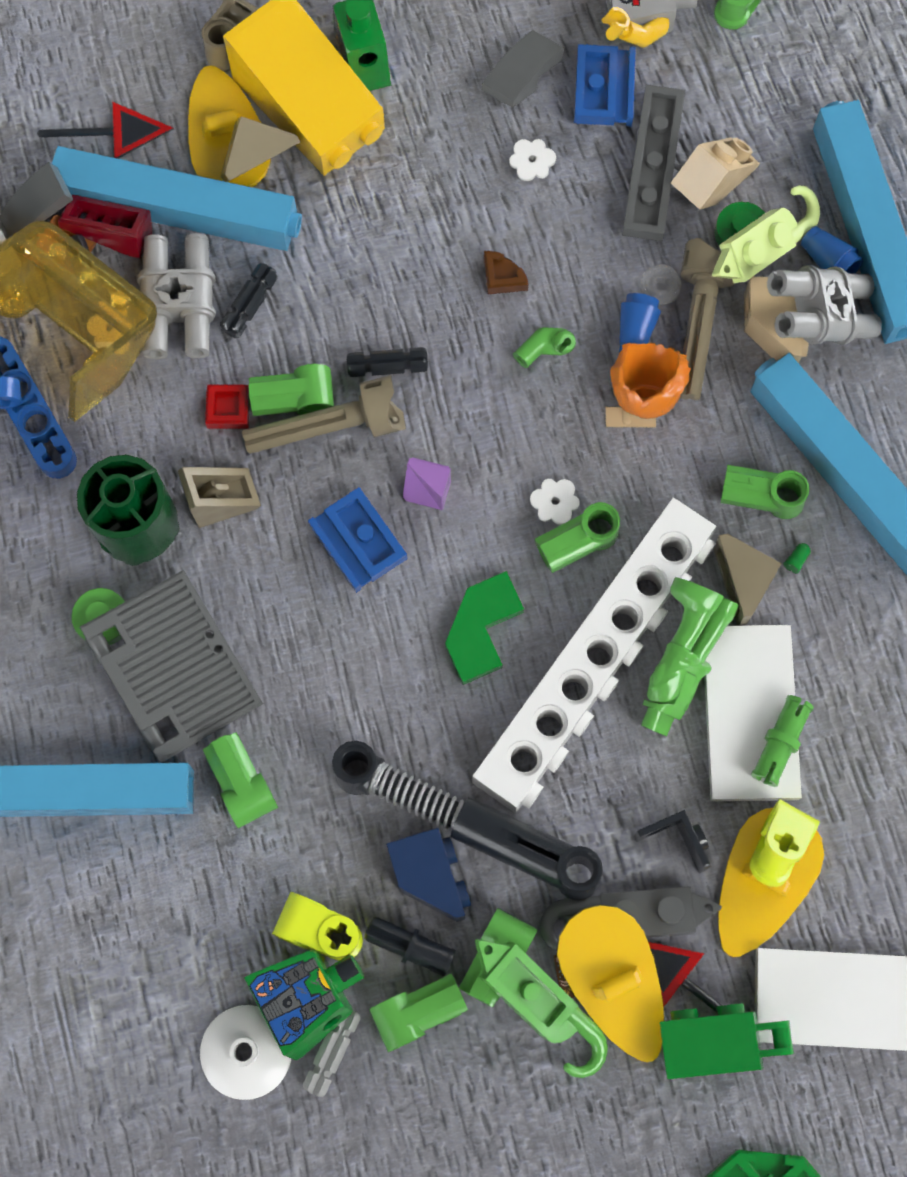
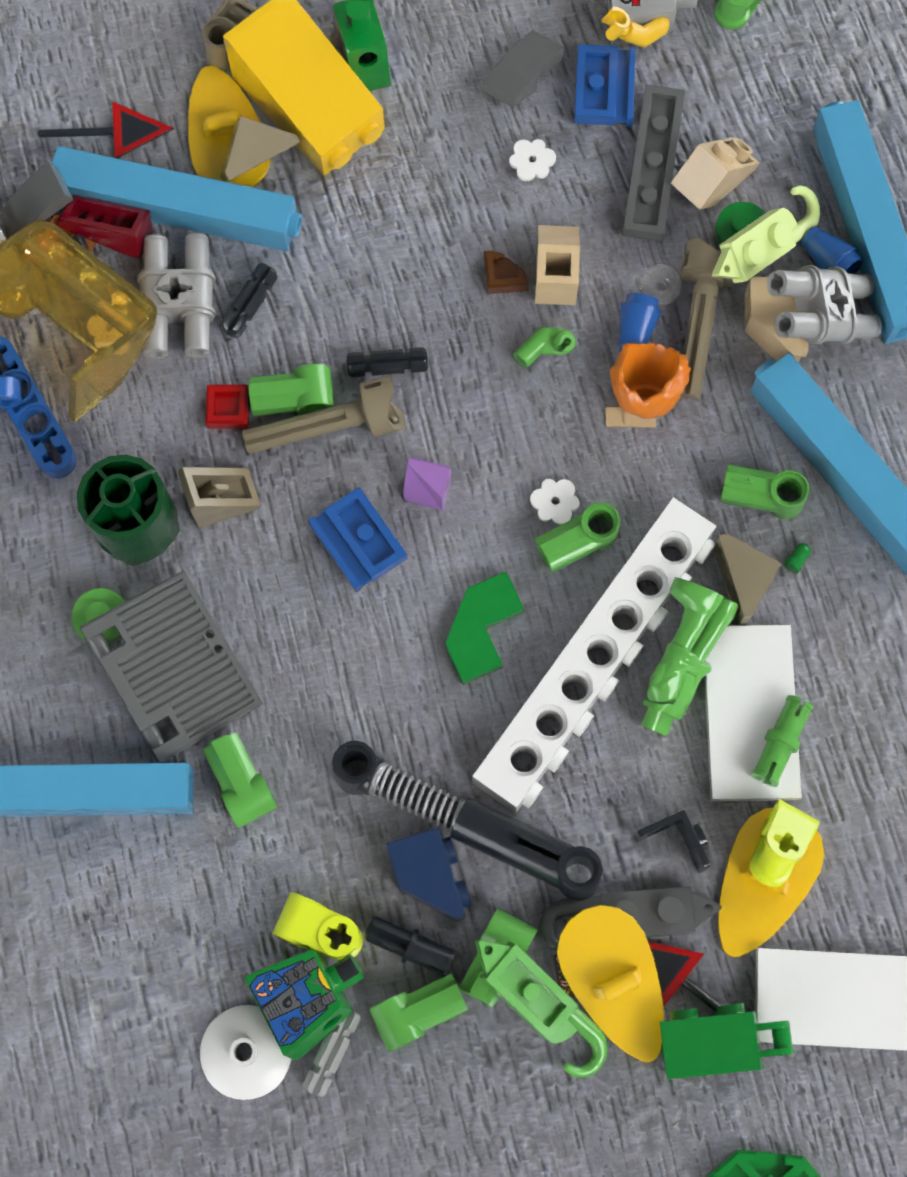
(557, 265): none -> tan slope

